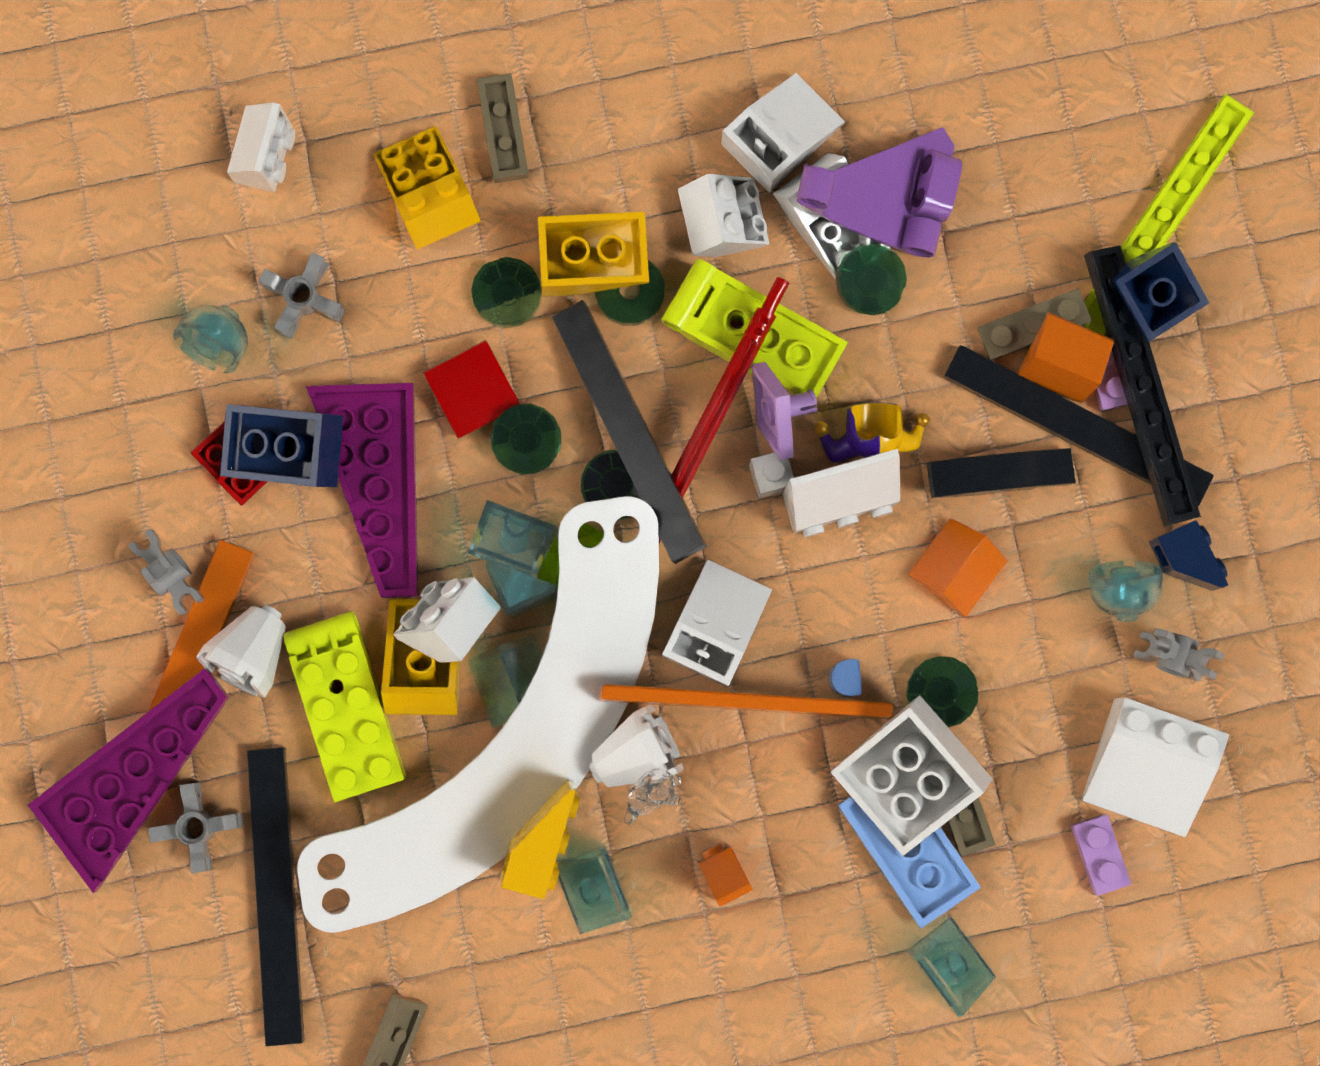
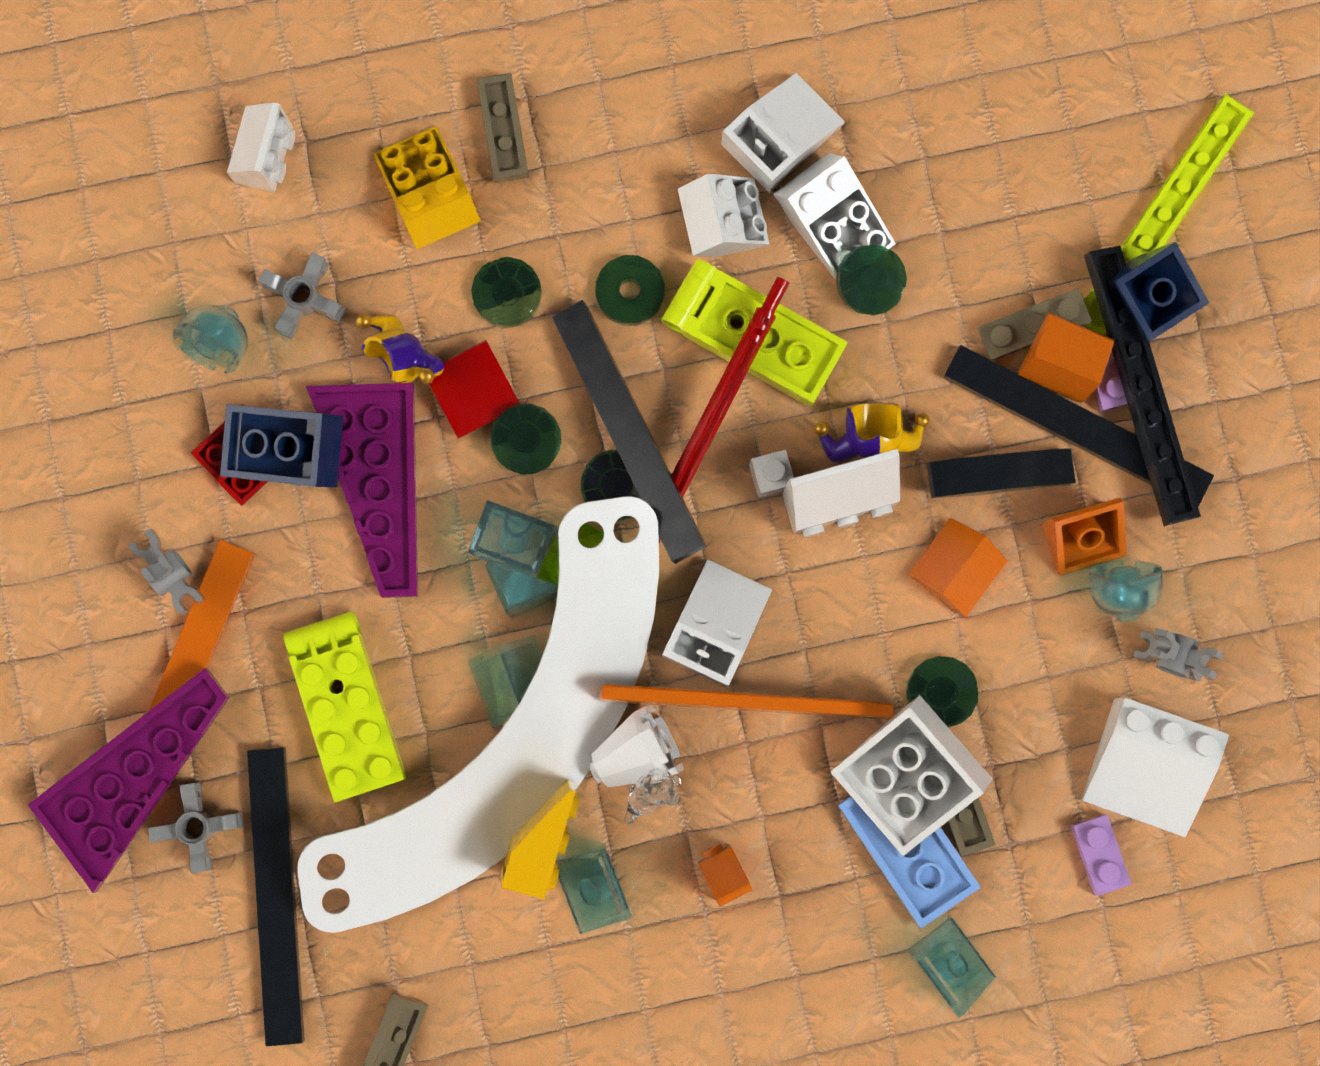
(247, 650): white cone -> none
(399, 350): none -> piece
(413, 680): yellow slope -> none
(448, 619): white slope -> none
(592, 252): yellow slope -> none
(776, 408): lavender tile -> none
(845, 678): medium blue brick -> none
(890, 195): medium lavender panel -> none
(1087, 536): none -> orange slope
(1187, 556): dark blue slope -> none

